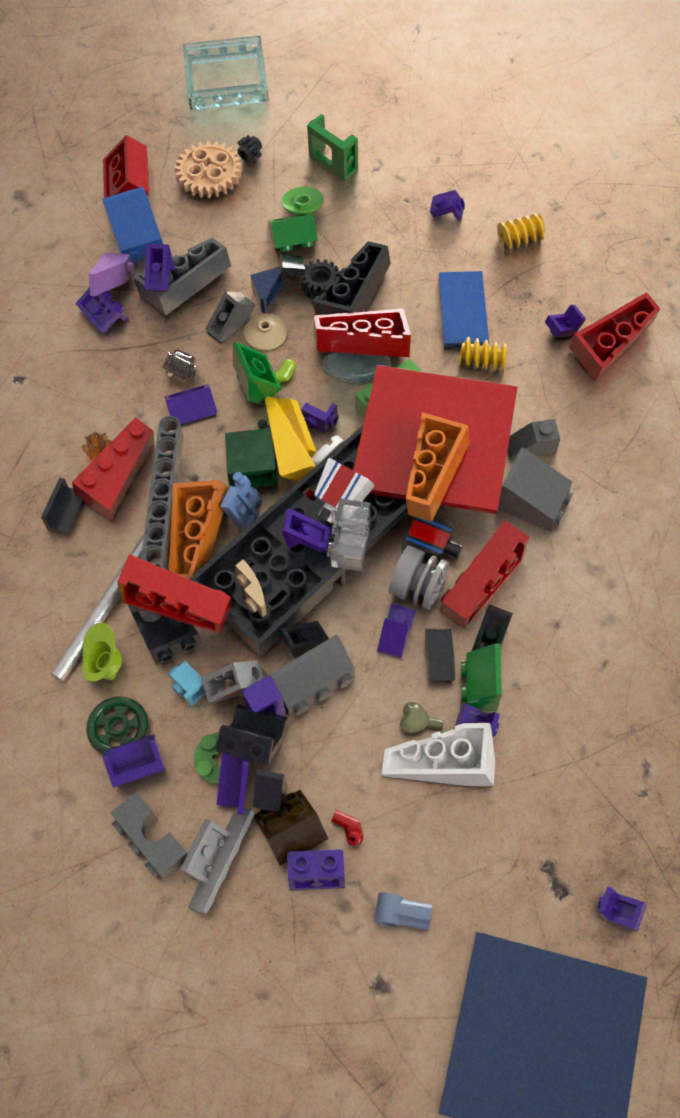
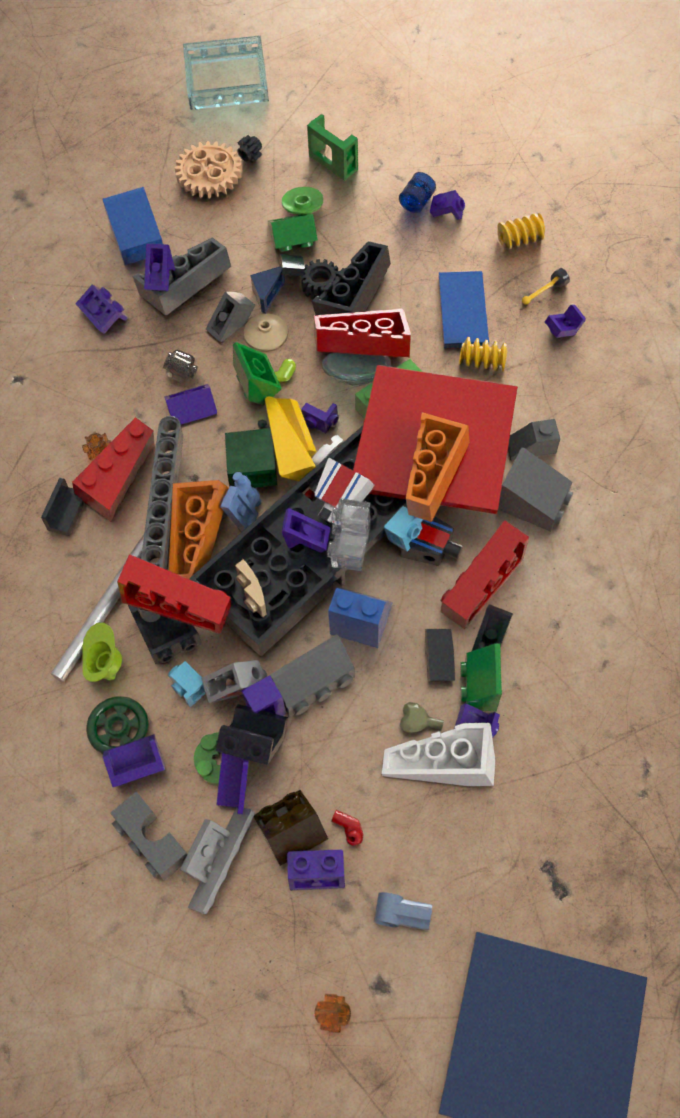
(110, 272): medium lavender slope -> none
(126, 167): red slope -> none
(269, 790): black slope -> none
(303, 637): black slope -> none
(332, 1013): none -> clear orange gear
(358, 616): none -> blue slope
(396, 631): dark purple slope -> none
(403, 528): none -> medium azure brick
(417, 192): none -> clear blue wheel
(421, 578): light grey wheel -> none
(558, 278): none -> hinge
(612, 335): red wedge -> none
(621, 909): dark purple bracket -> none

